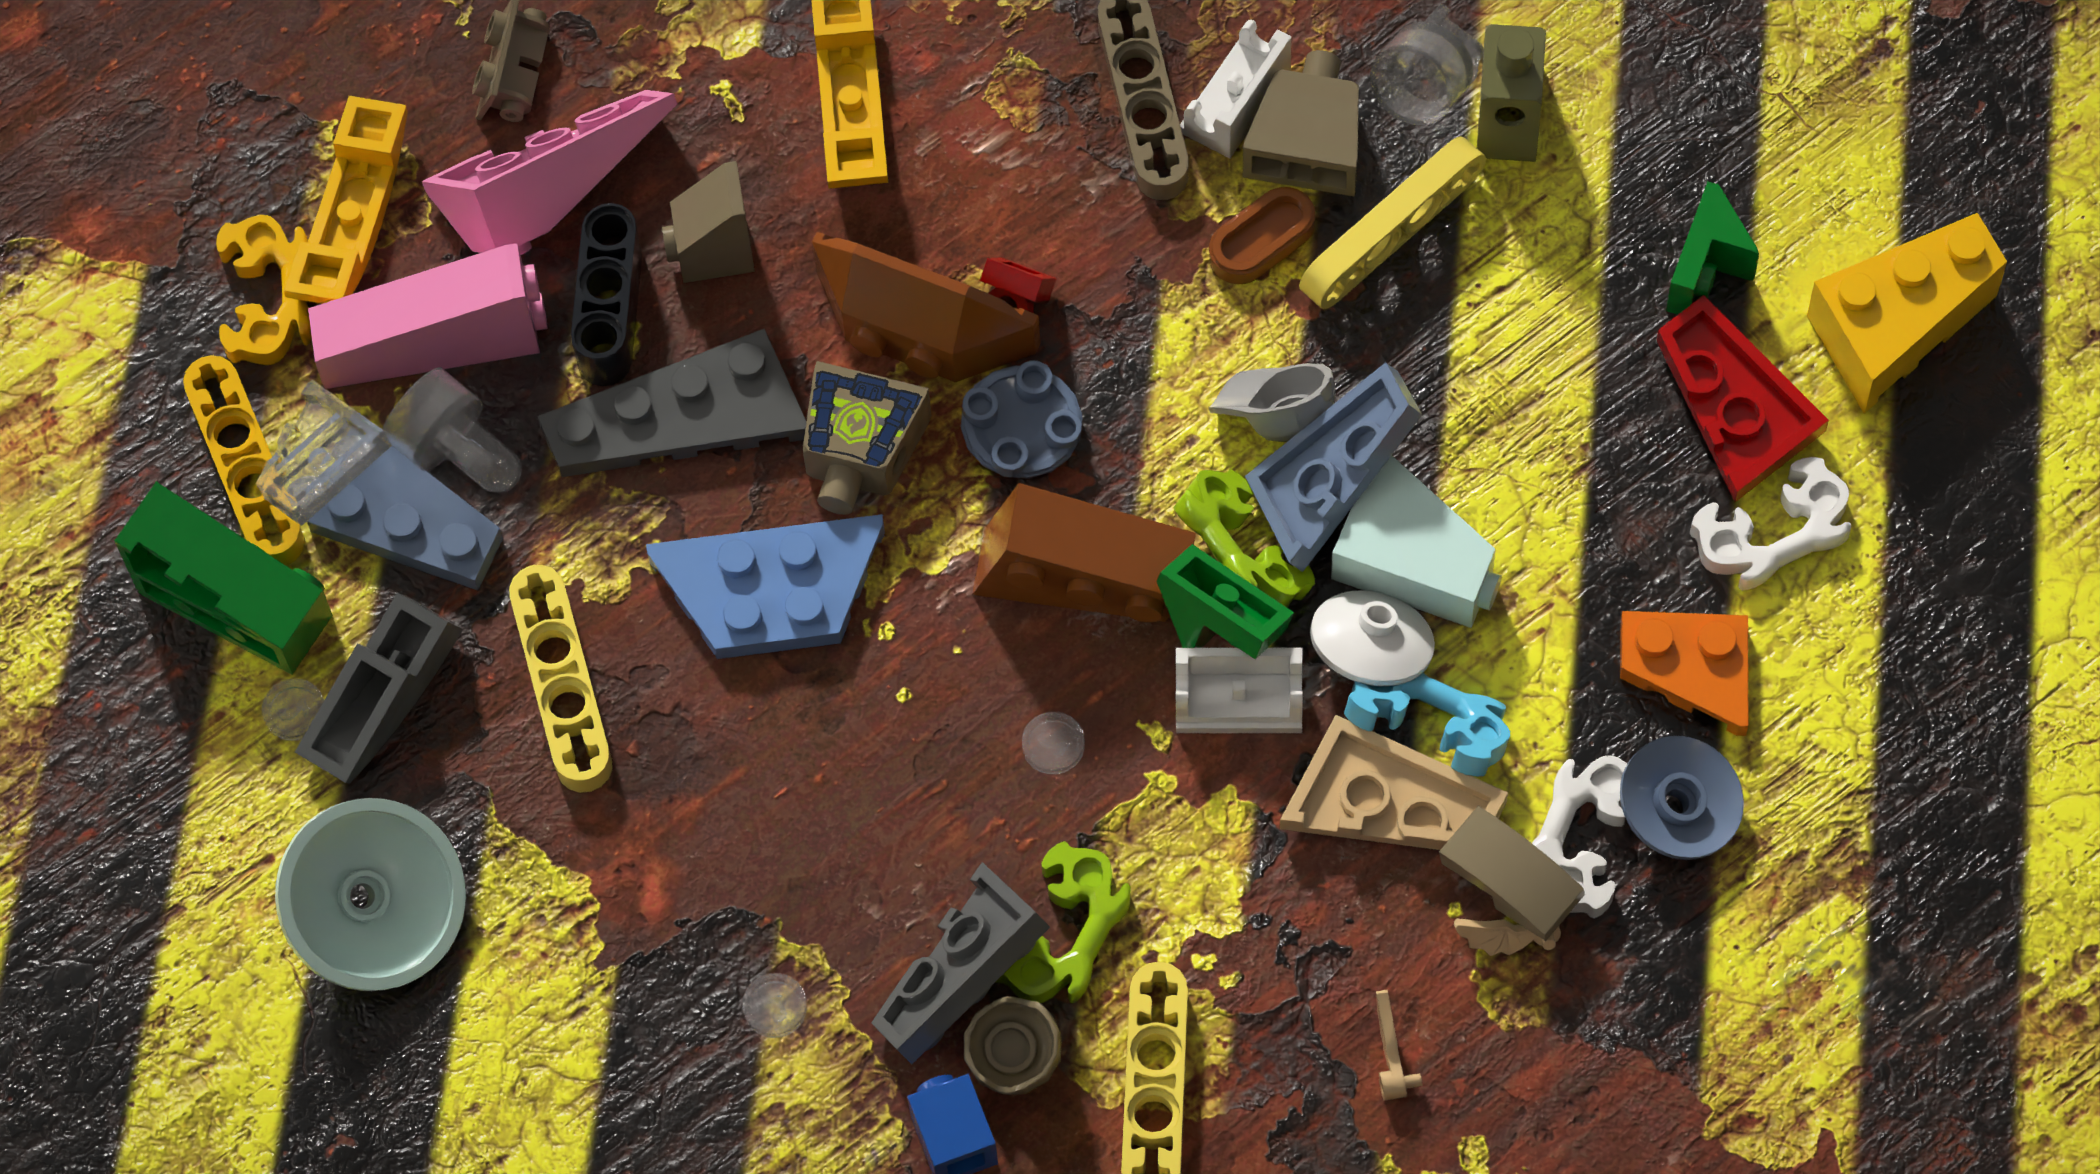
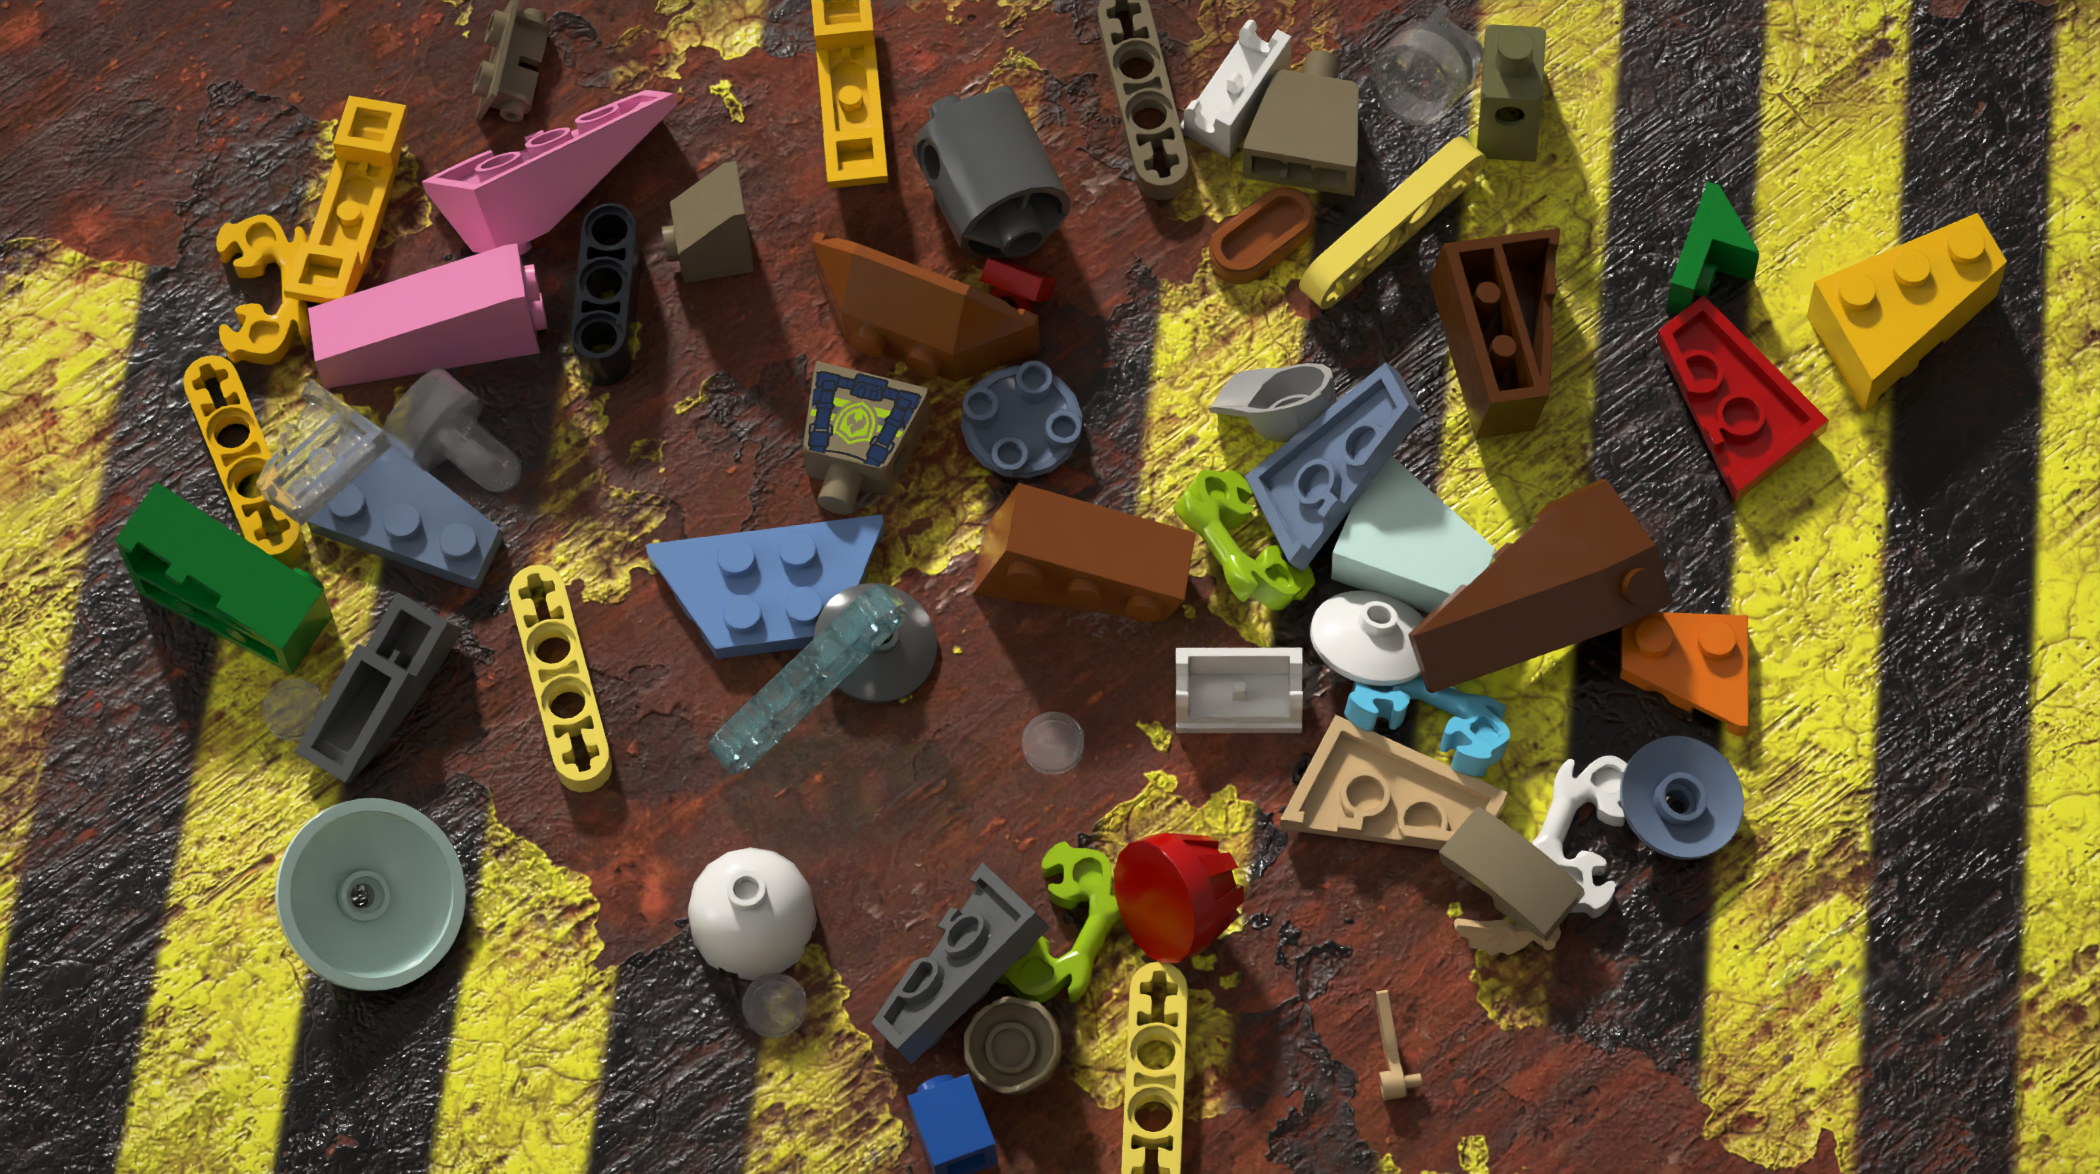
(696, 404): dark grey wing -> none
(751, 913): none -> white cylinder
(808, 679): none -> clear light blue beam
(894, 667): none -> dark grey dish
(991, 175): none -> dark grey cylinder
(1176, 894): none -> red piece
(1214, 600): green slope -> none
(1498, 325): none -> reddish brown wedge
(1560, 583): none -> reddish brown wedge
(1821, 499): white helmet -> none

